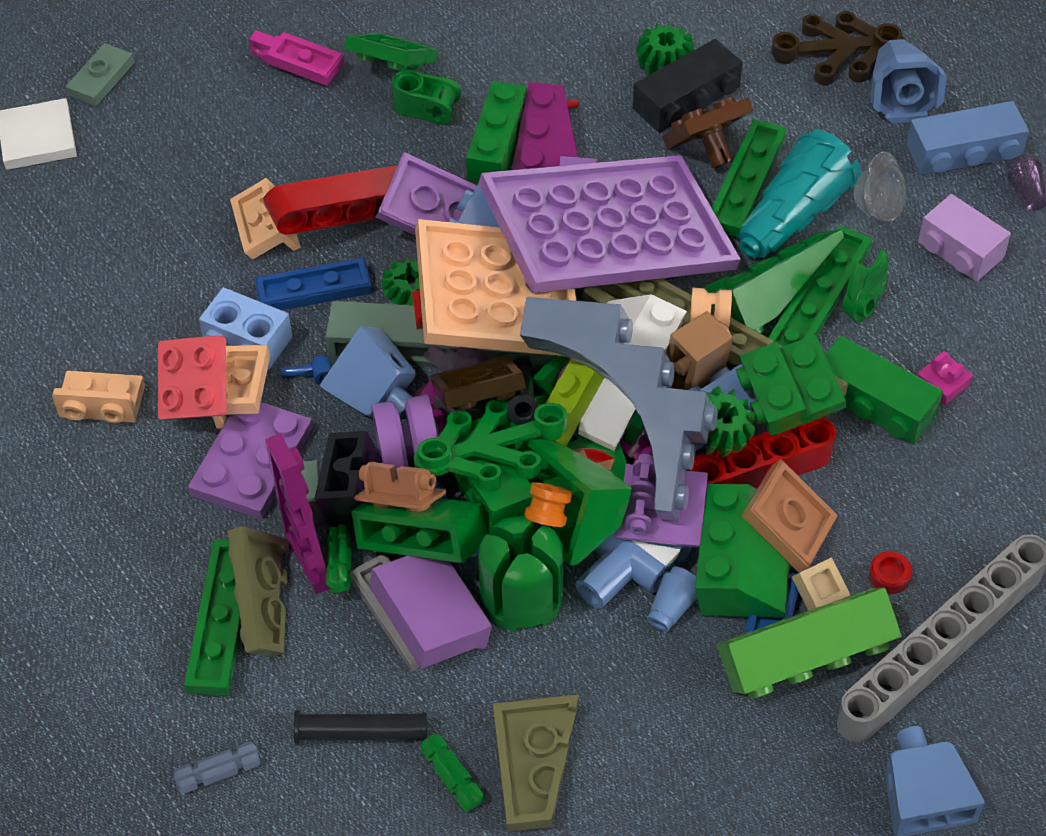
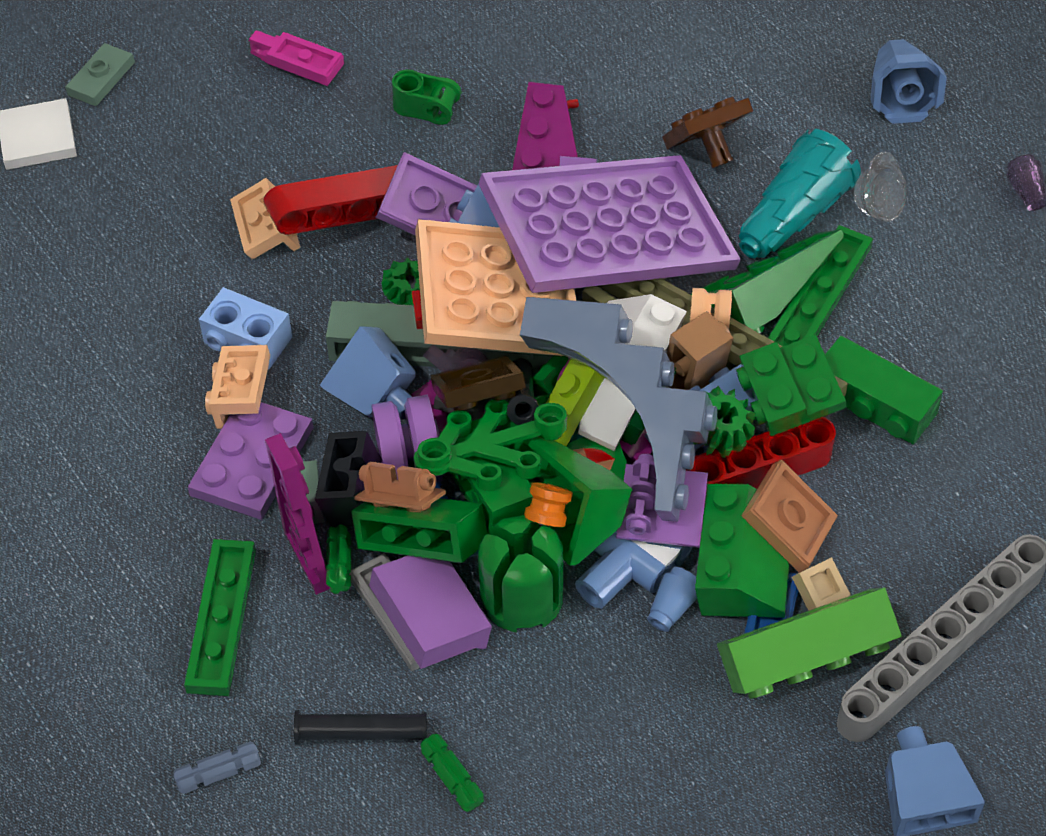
(99, 396): light nougat bracket -> none
(192, 377): coral plate -> none
(257, 589): olive wing -> none
(314, 284): blue tile -> none
(319, 368): blue hand -> none
(396, 51): green plate -> none
(496, 131): green brick -> none
(532, 757): olive wing -> none
(662, 46): green gear -> none
(687, 85): black brick -> none
(748, 174): green plate -> none
(787, 45): dark brown plant -> none
(866, 287): green plate -> none
(890, 571): red tile -> none
(946, 375): dark pink tile -> none
(964, 237): lavender brick -> none
(967, 138): medium blue brick -> none

